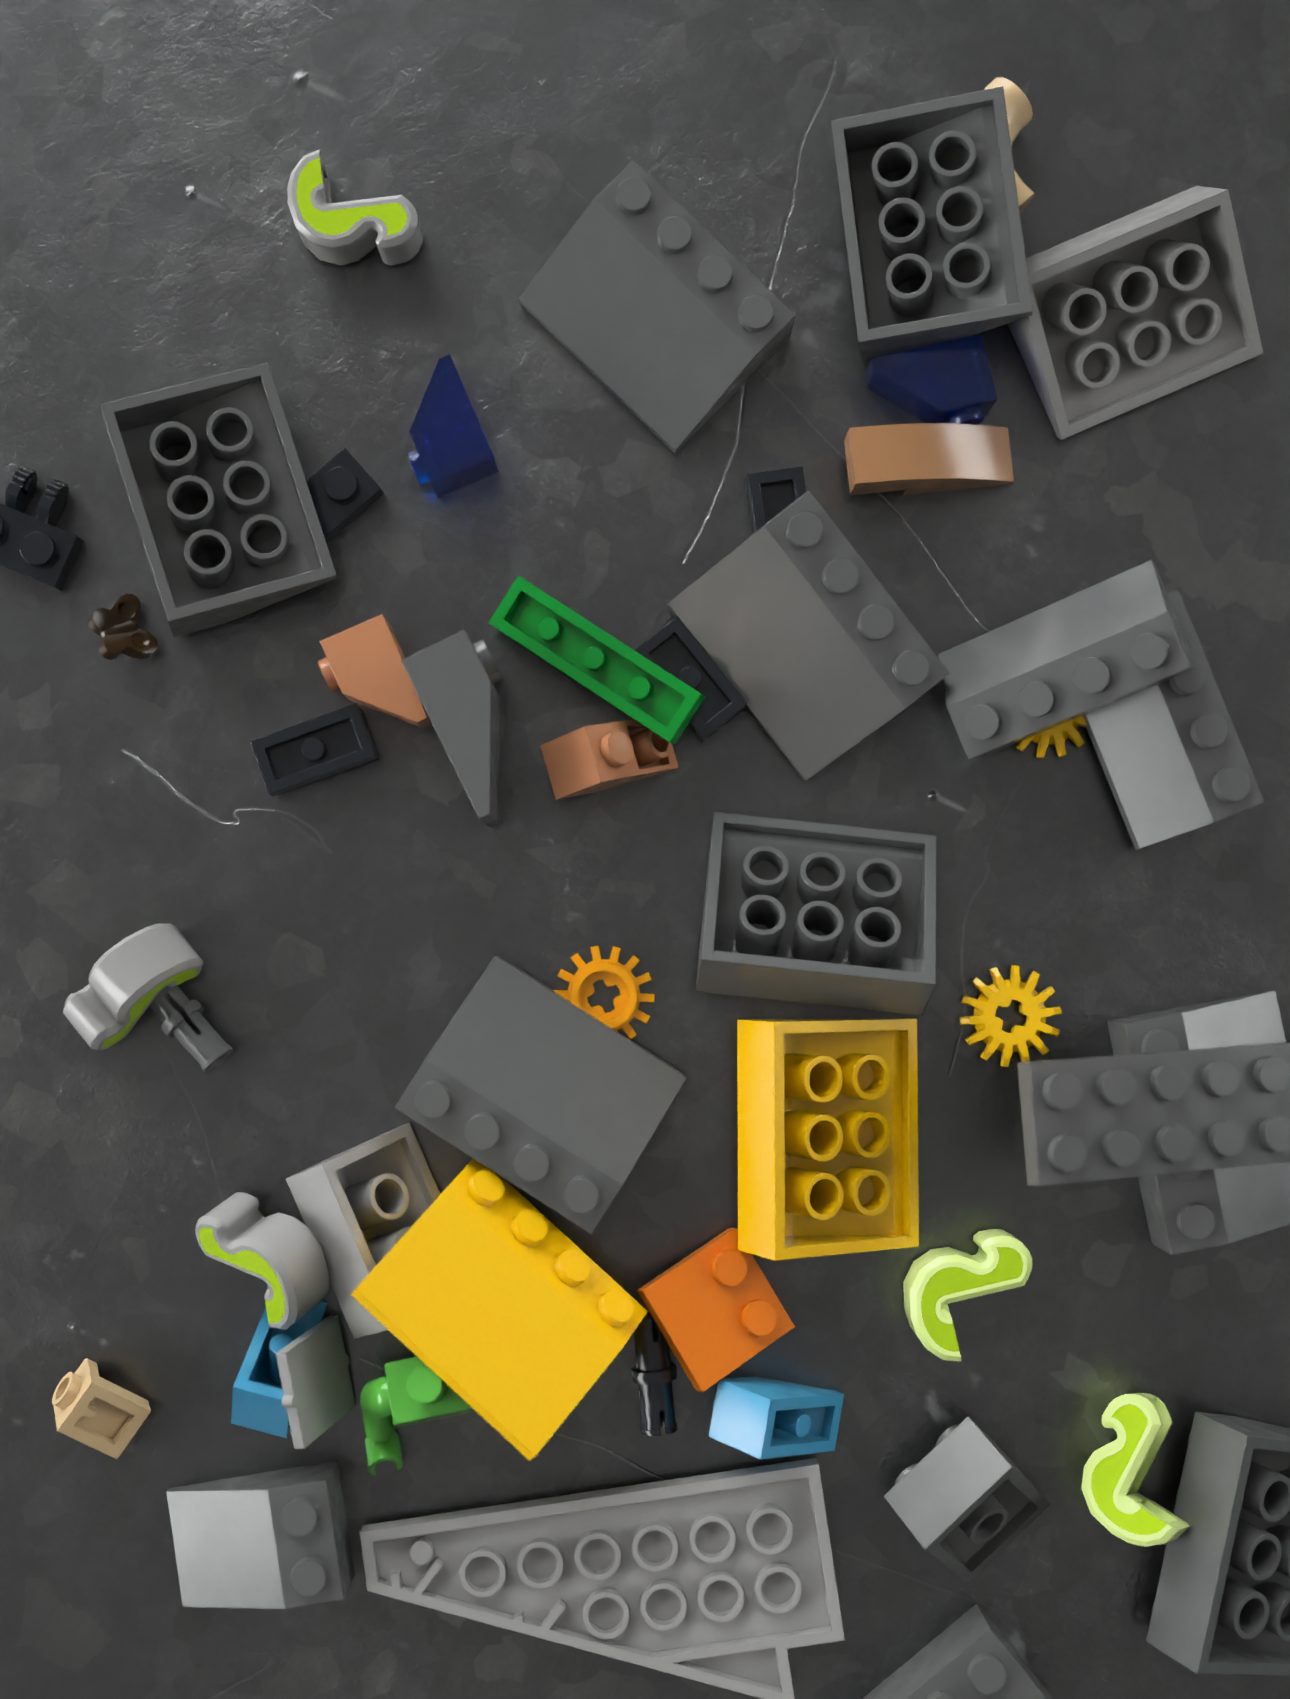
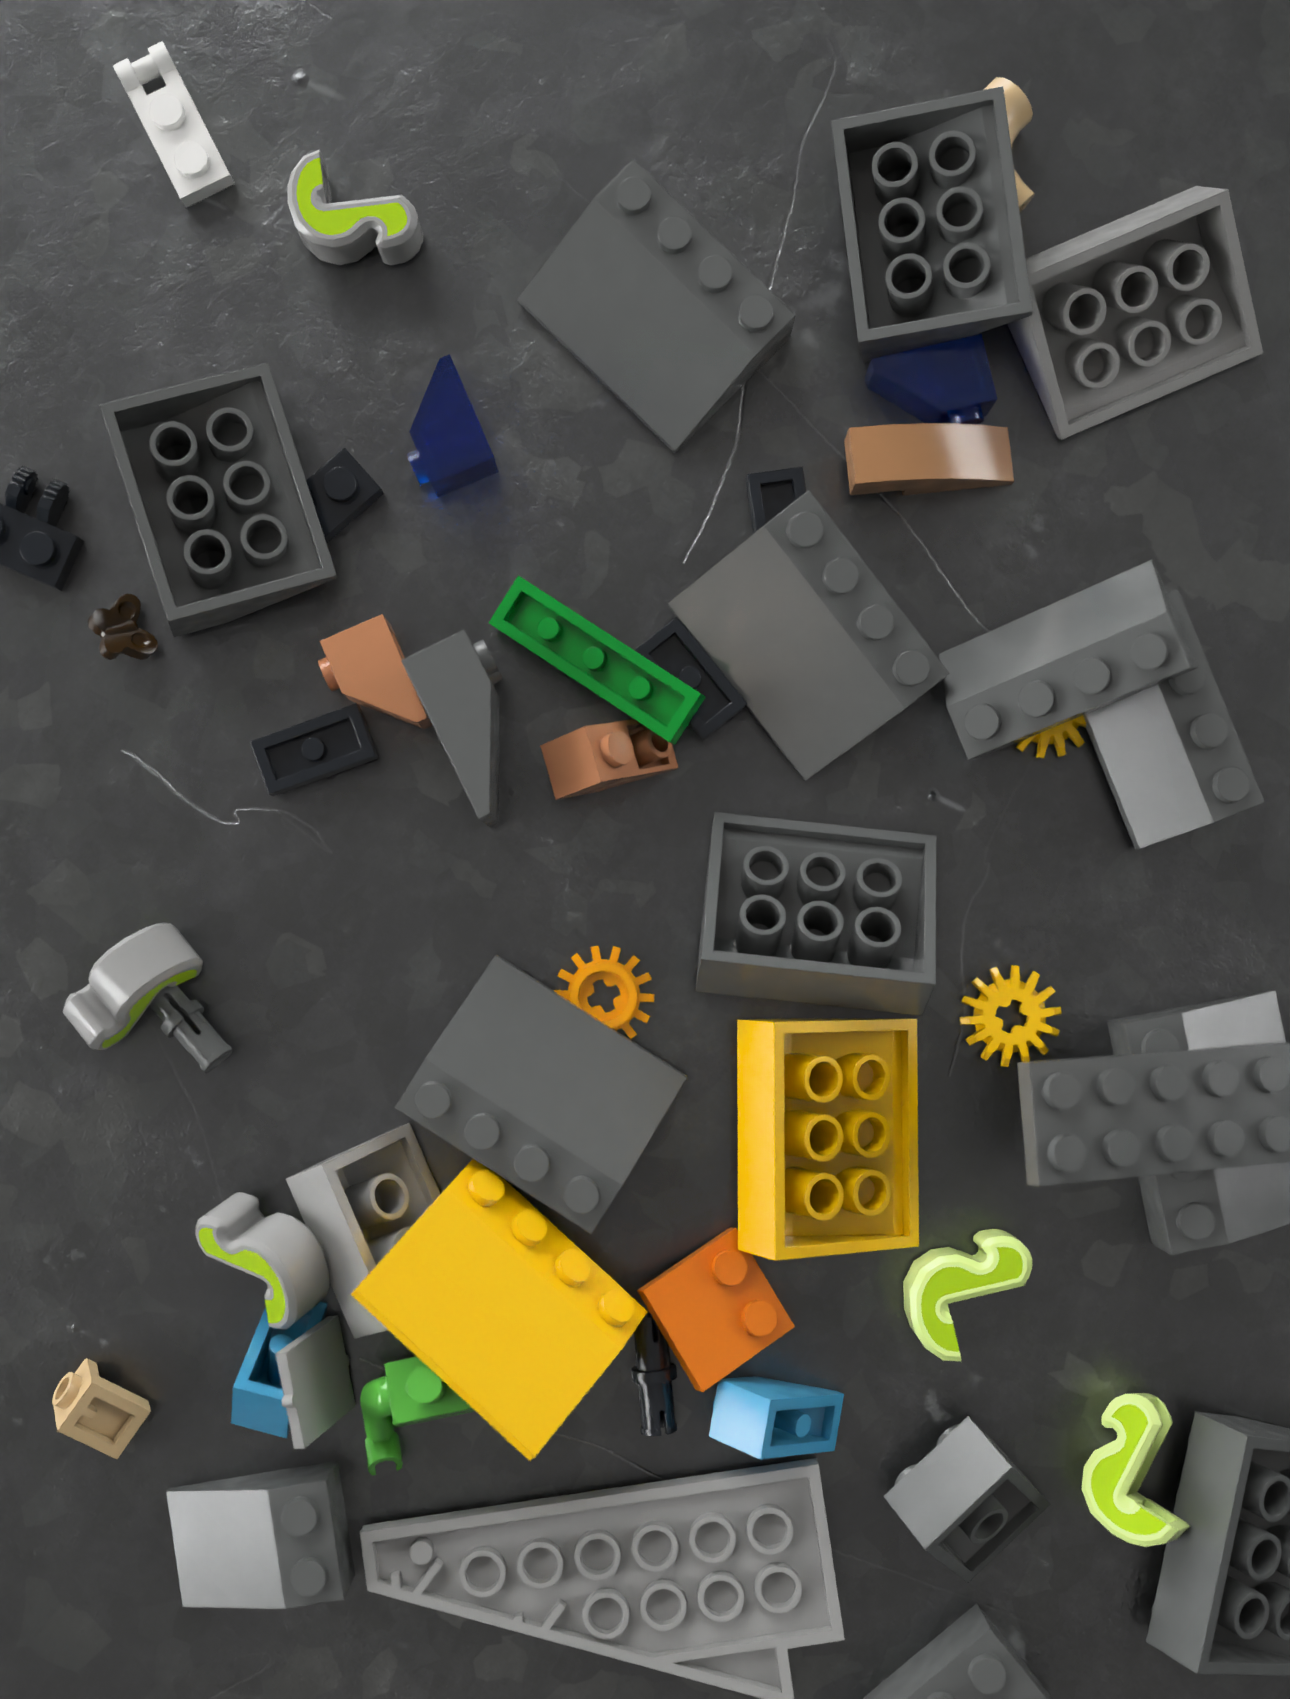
(174, 126): none -> white plate

